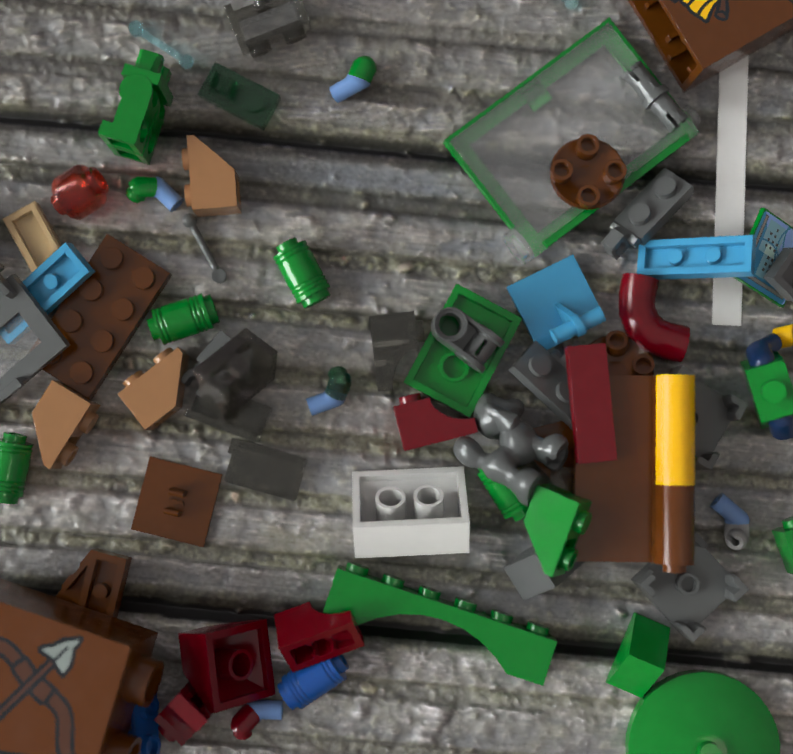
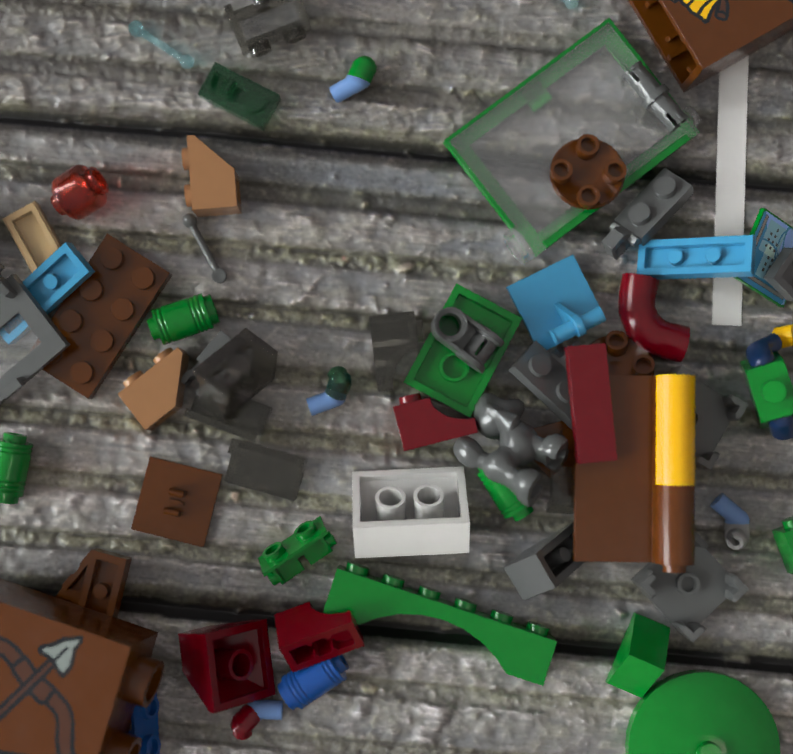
(60, 422): medium nougat slope -> none
(140, 110): green hips -> none
(144, 186): arm -> none
(183, 716): dark red arch -> none
(281, 558): none -> green hinge
(301, 272): green head -> none
(554, 526): green slope -> none

